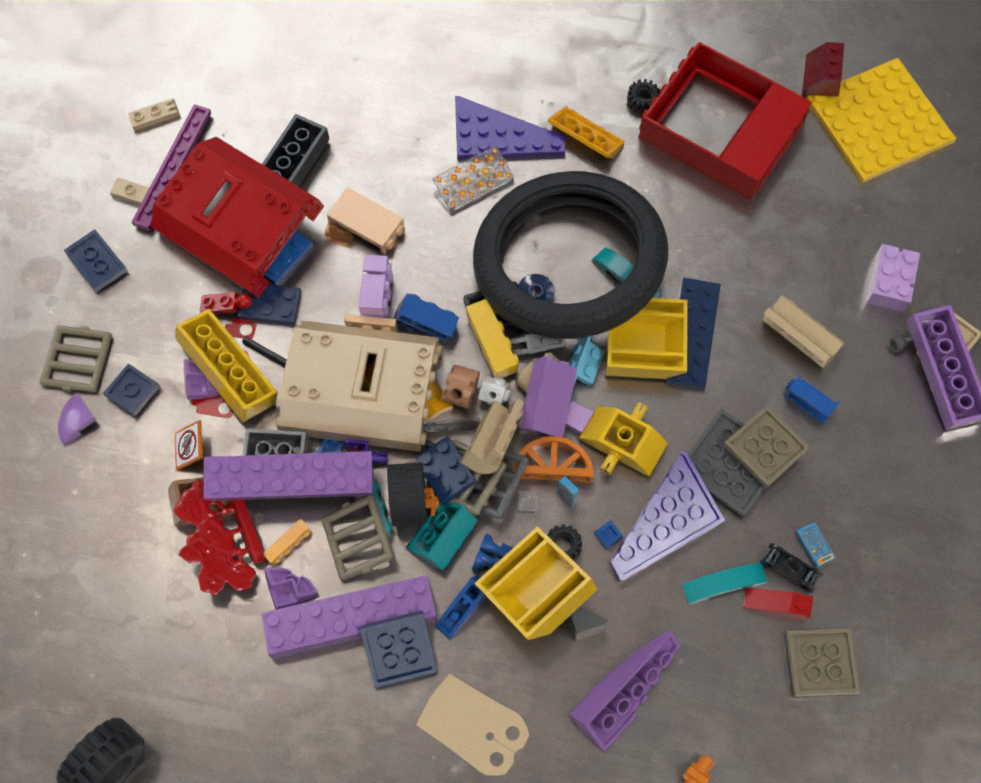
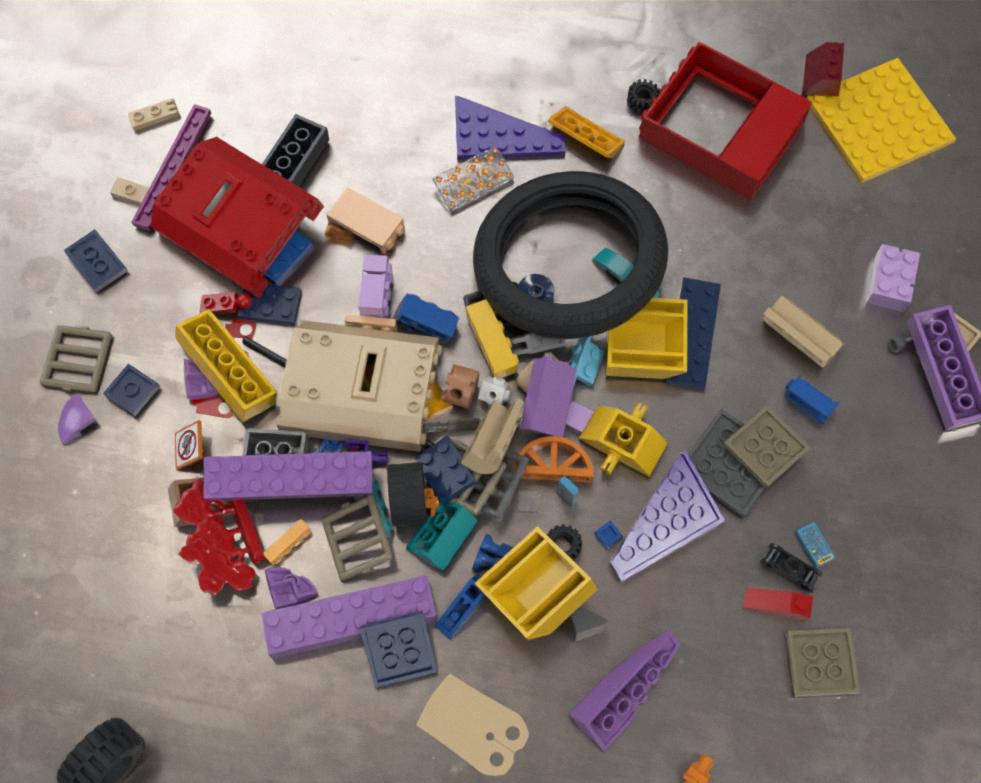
(723, 582): teal slope -> none

